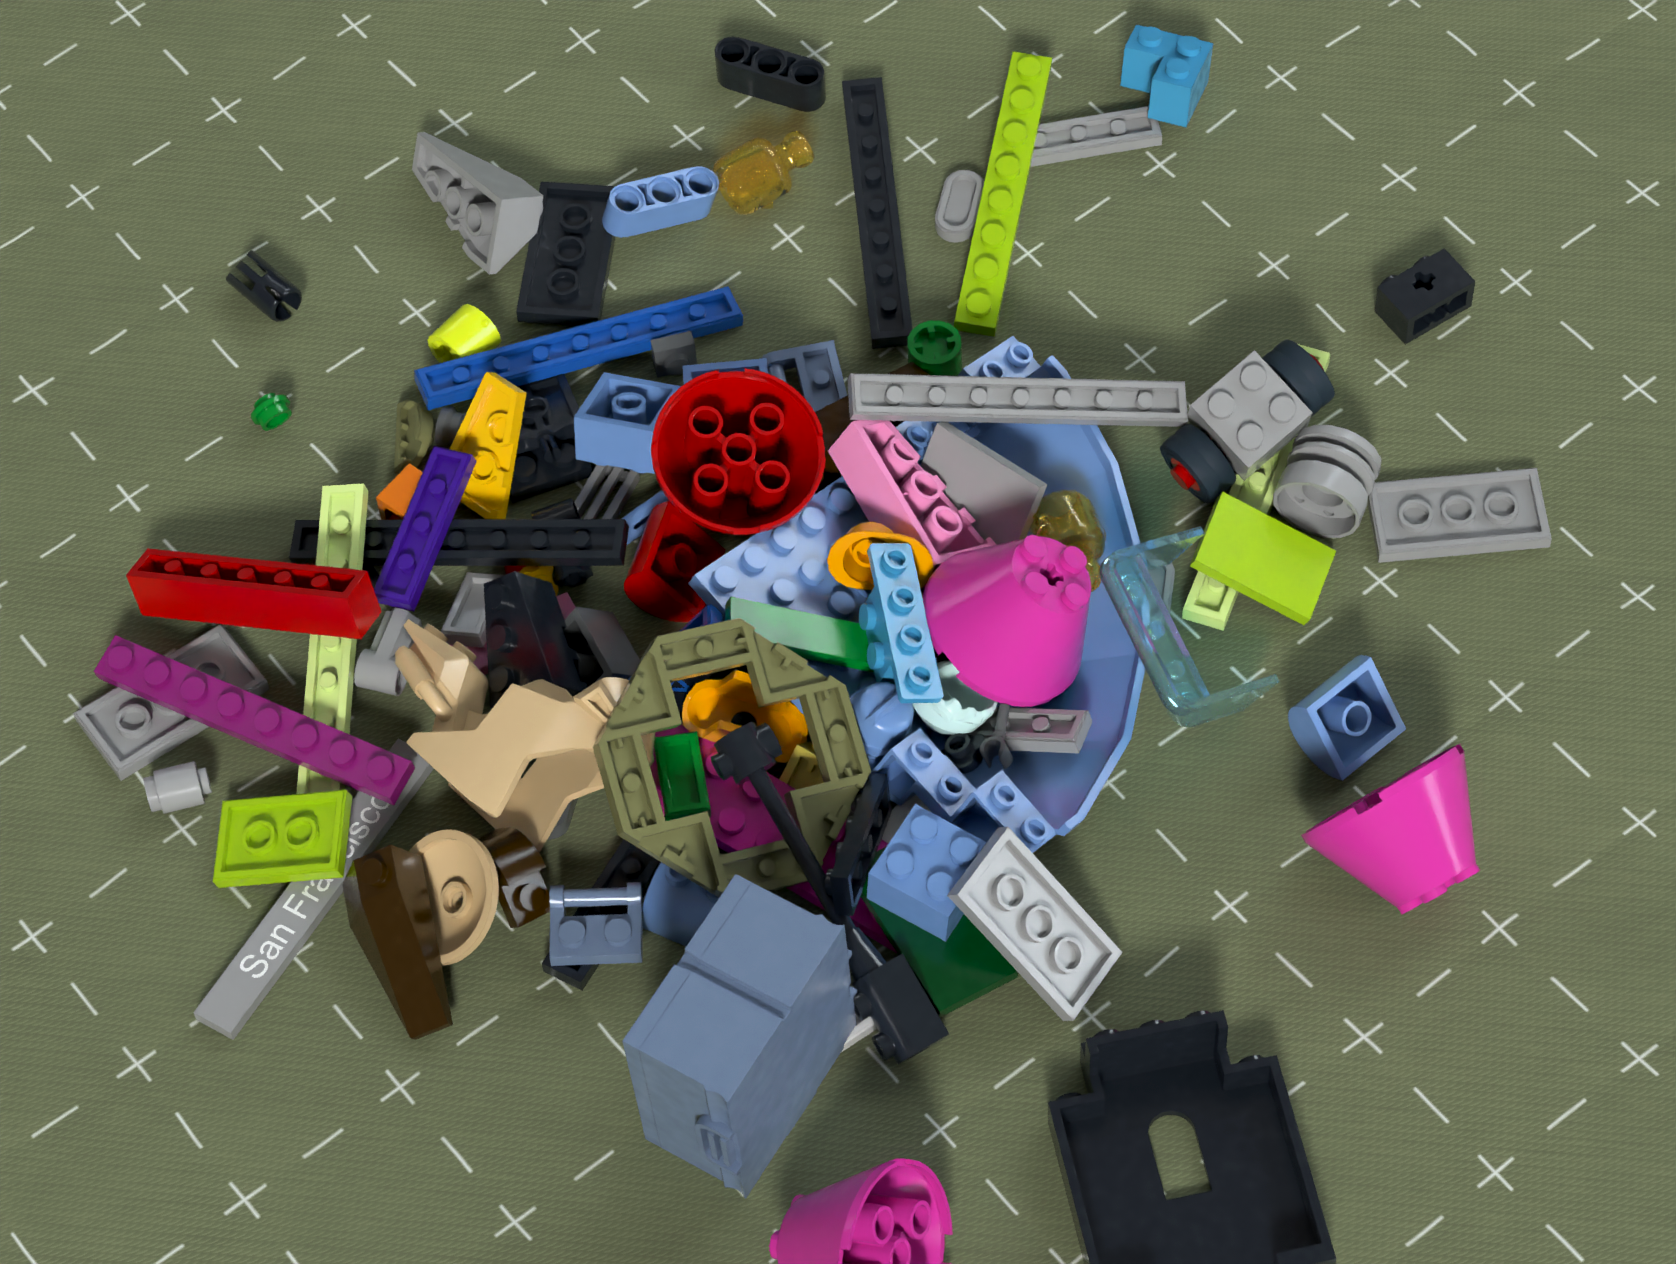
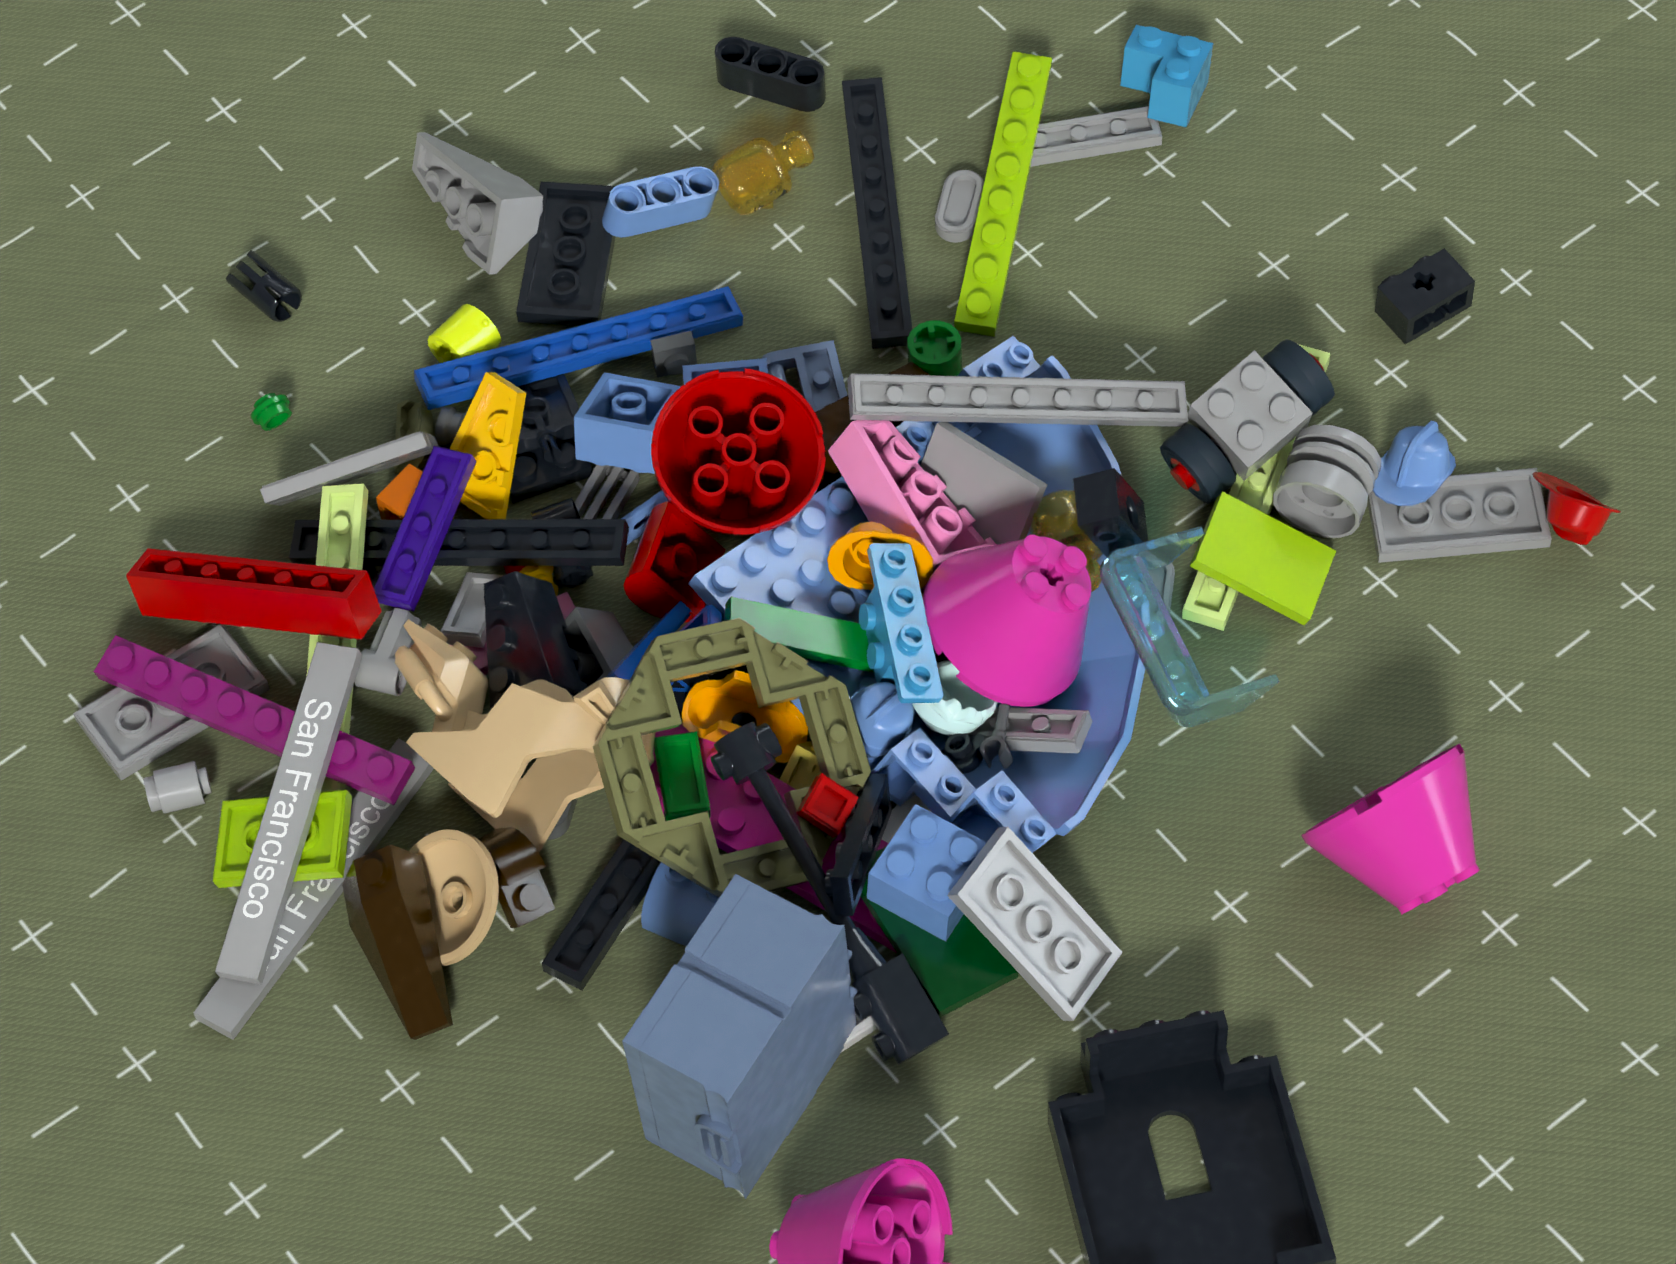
(288, 813): none -> light grey tile
(349, 468): none -> light grey tile
(596, 937): sand blue plate -> none
(667, 624): none -> blue tile
(827, 805): none -> red tile
(1109, 511): none -> black brick
(1346, 719): medium blue brick -> none
(1414, 466): none -> medium blue piece
(1573, 511): none -> red piece

